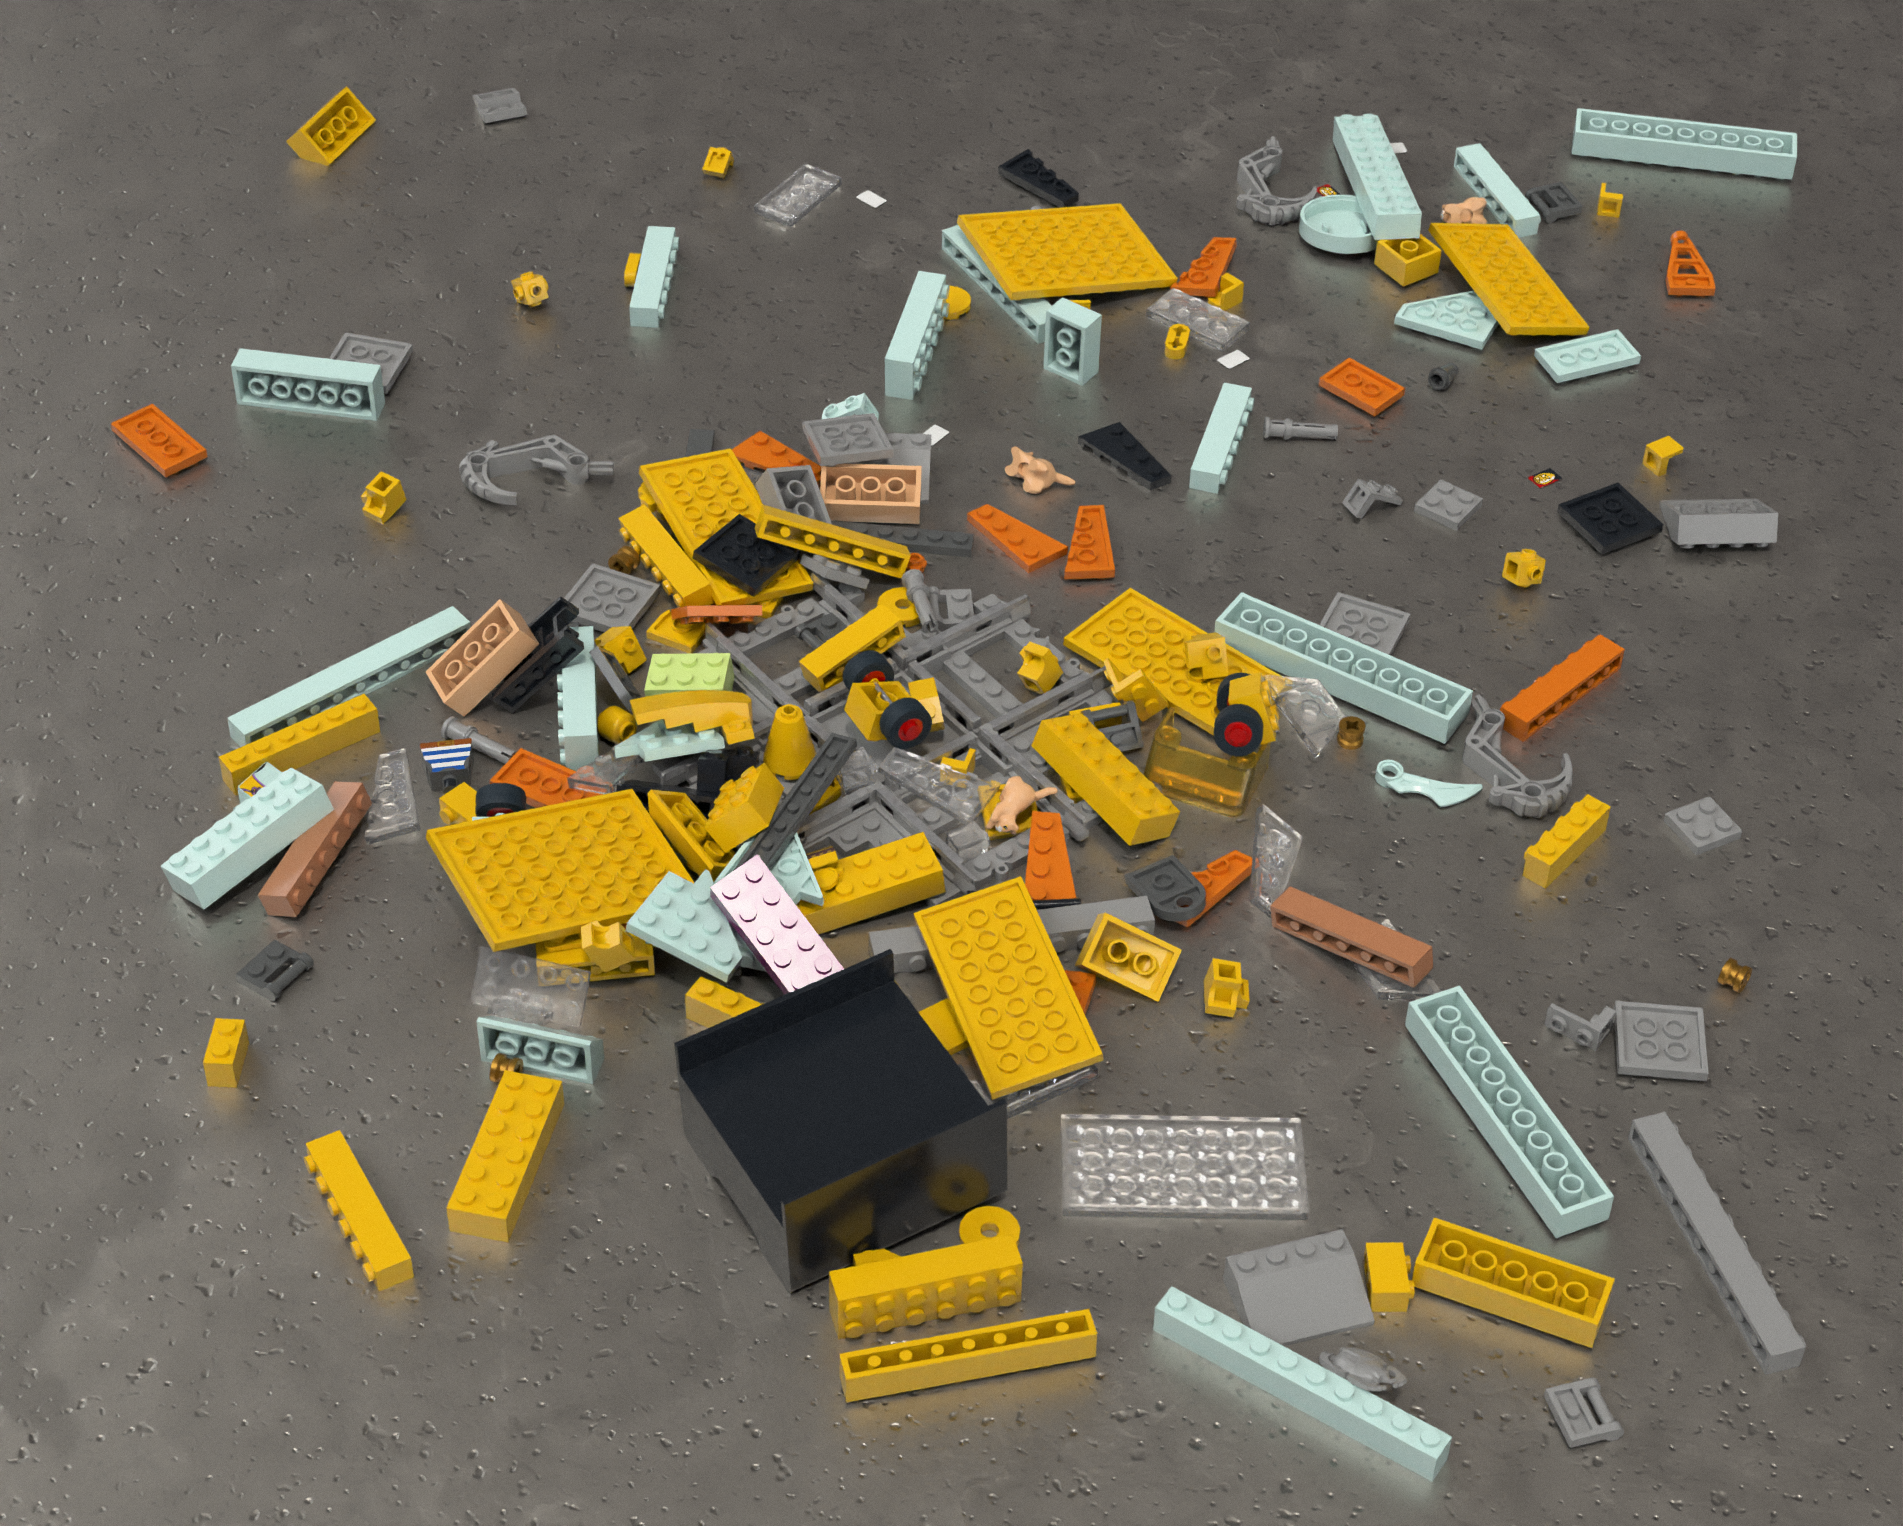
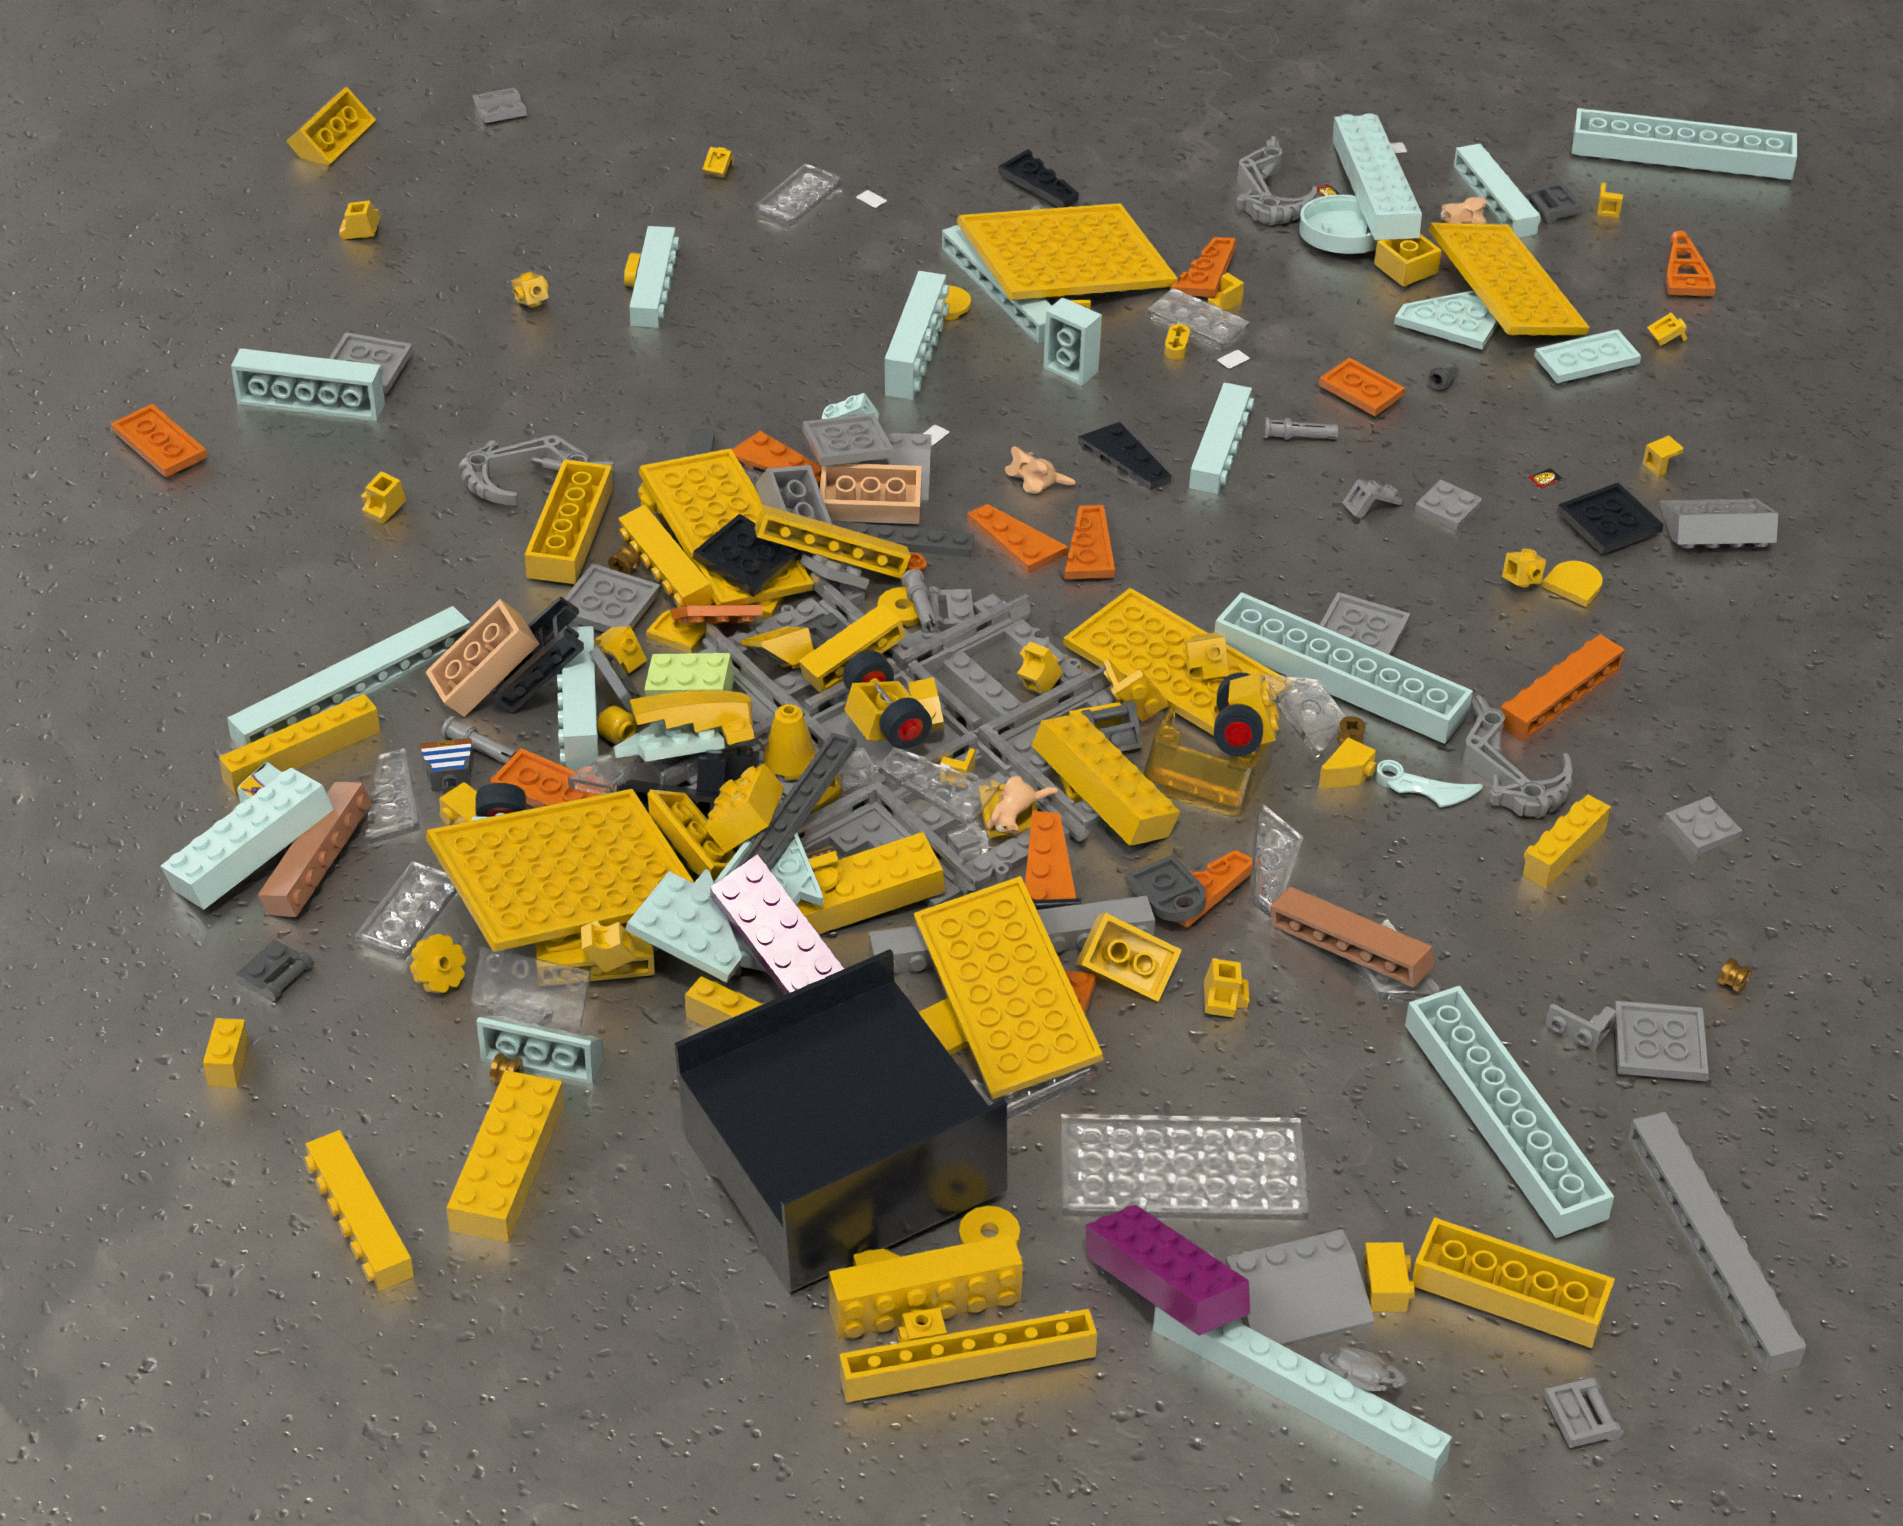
(359, 220): none -> yellow brick
(406, 911): none -> clear plate
(438, 963): none -> yellow plant
(569, 522): none -> yellow brick
(781, 645): none -> yellow slope
(921, 1324): none -> yellow brick
(1168, 1269): none -> magenta brick
(1348, 765): none -> yellow slope
(1574, 581): none -> yellow tile
(1667, 329): none -> yellow bracket

